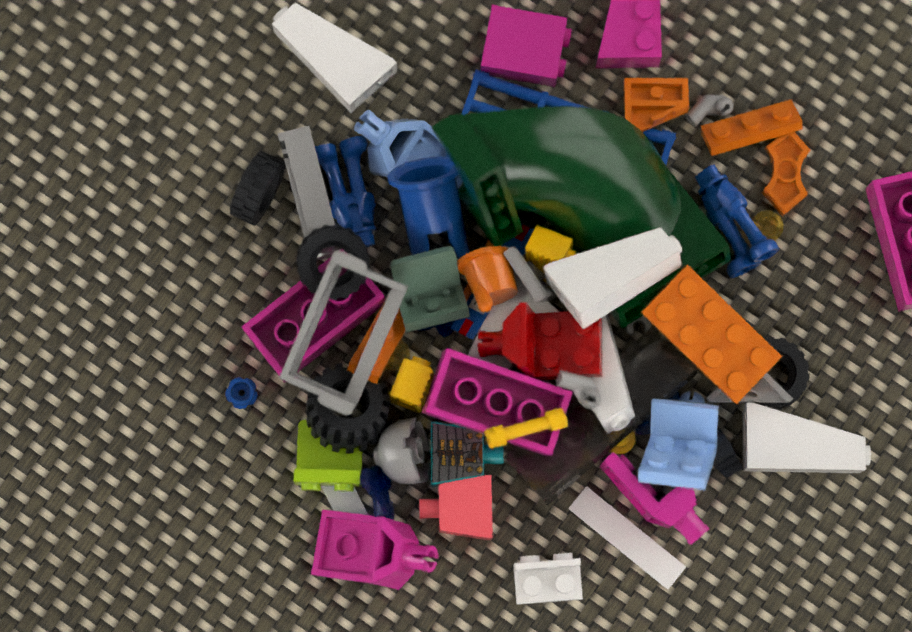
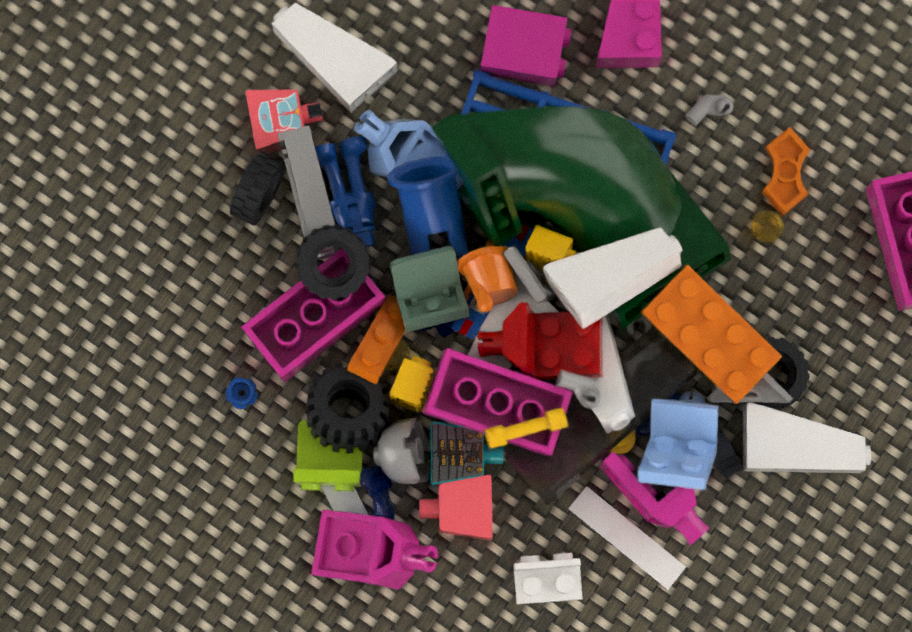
(278, 112): none -> coral torso
(328, 396): light grey piece -> none
(654, 100): orange wing -> none
(722, 207): blue piece -> none
(751, 127): orange plate -> none

